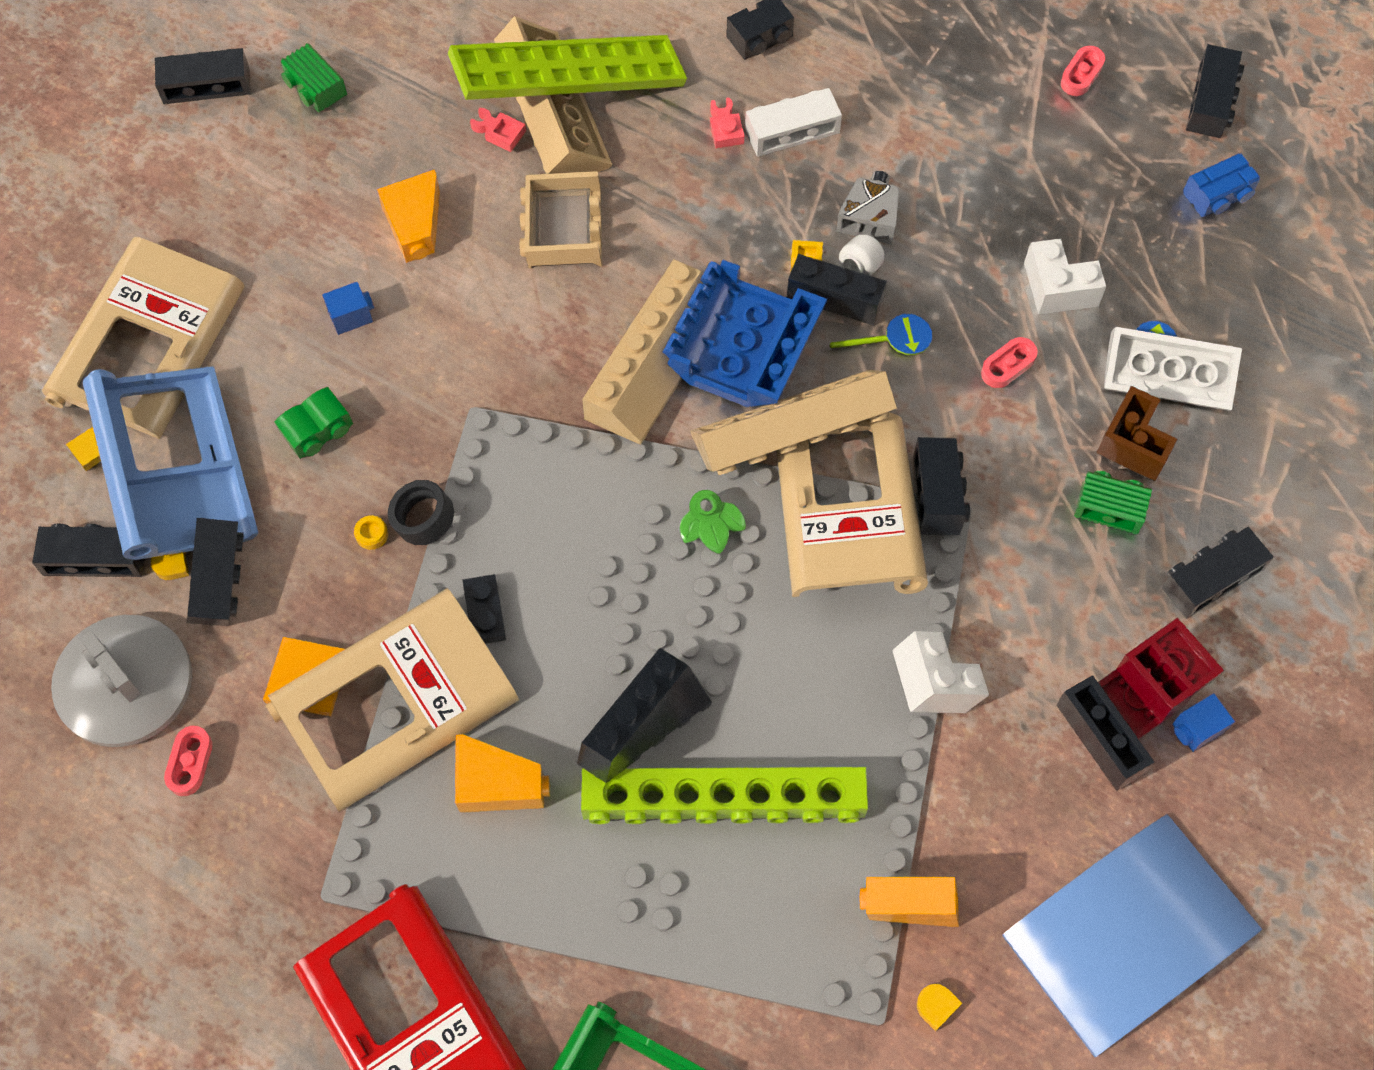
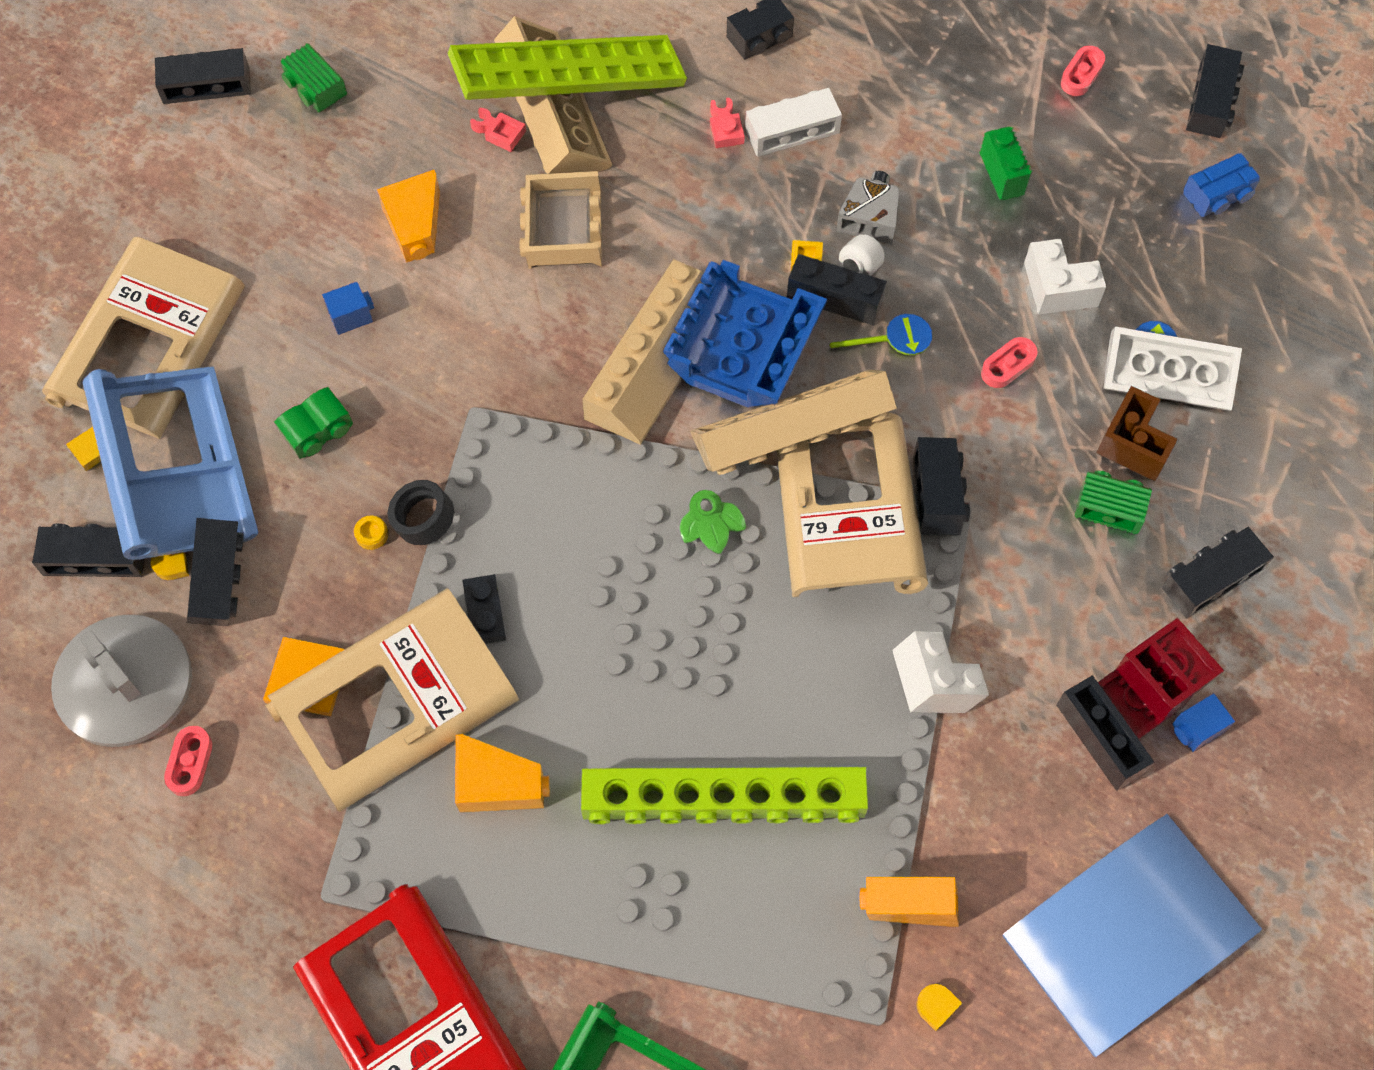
(647, 711): black wedge -> none
(1005, 163): none -> green brick

